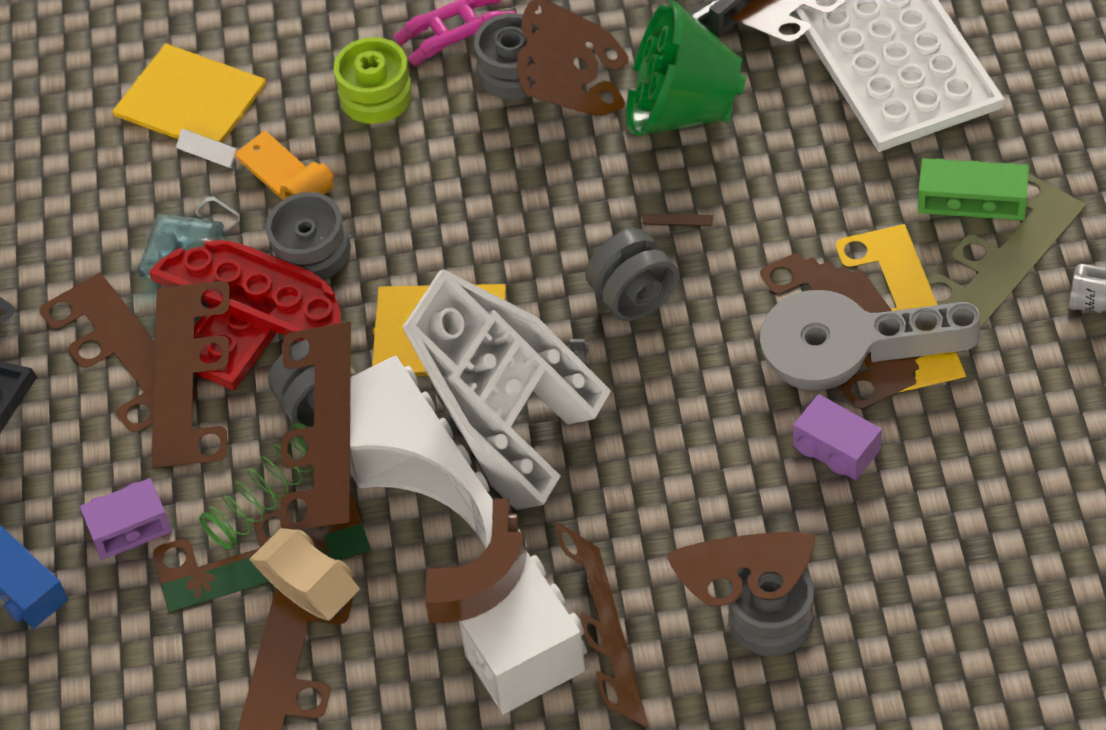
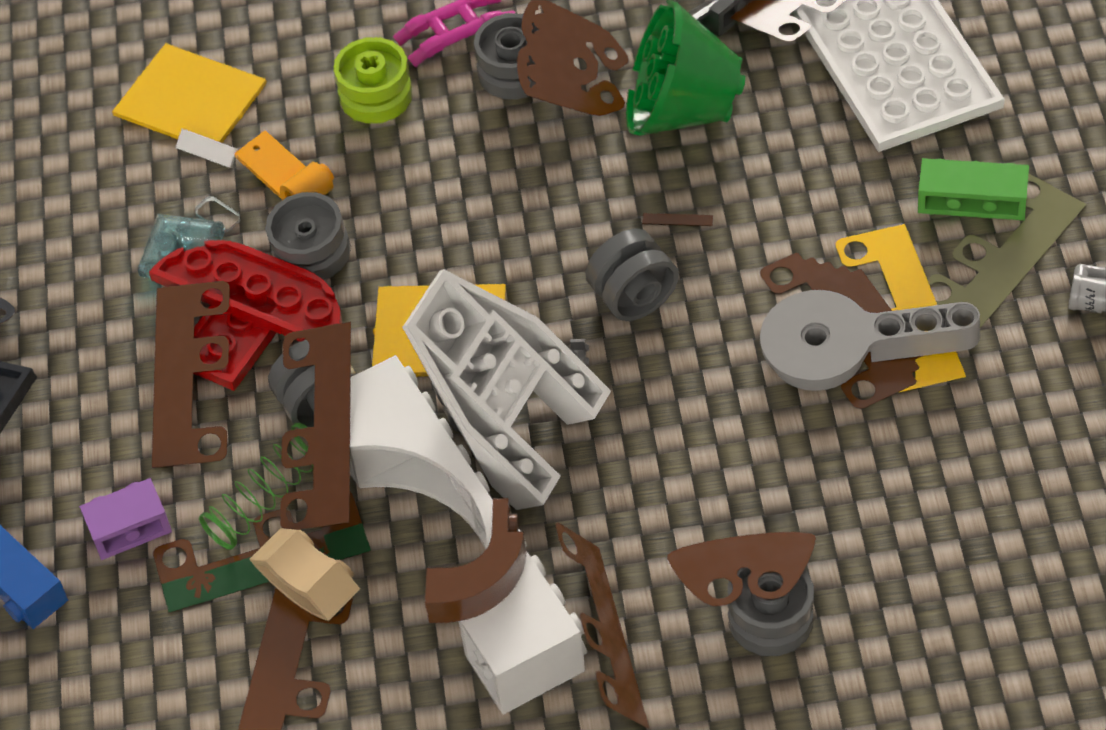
(116, 332): reddish brown piece -> none
(836, 437): medium lavender brick -> none

